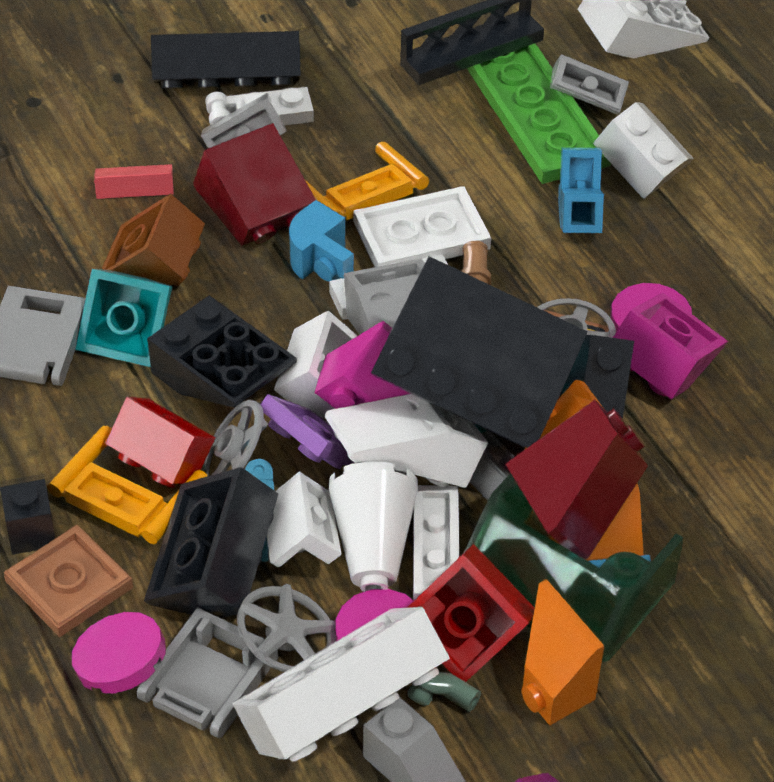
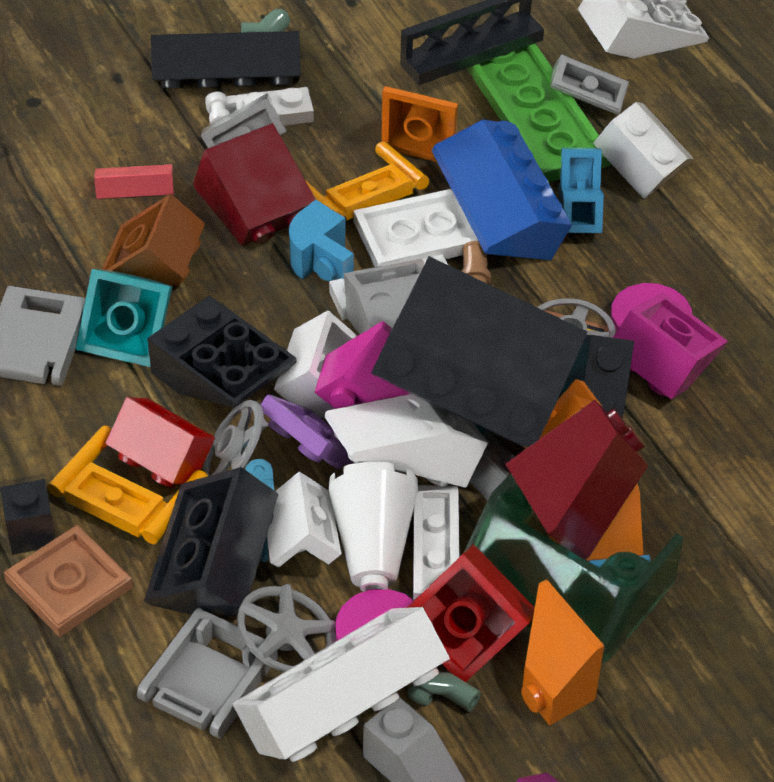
(118, 652): dark pink tile -> none
(275, 21): none -> sand green arm
(416, 122): none -> orange slope
(503, 191): none -> blue slope

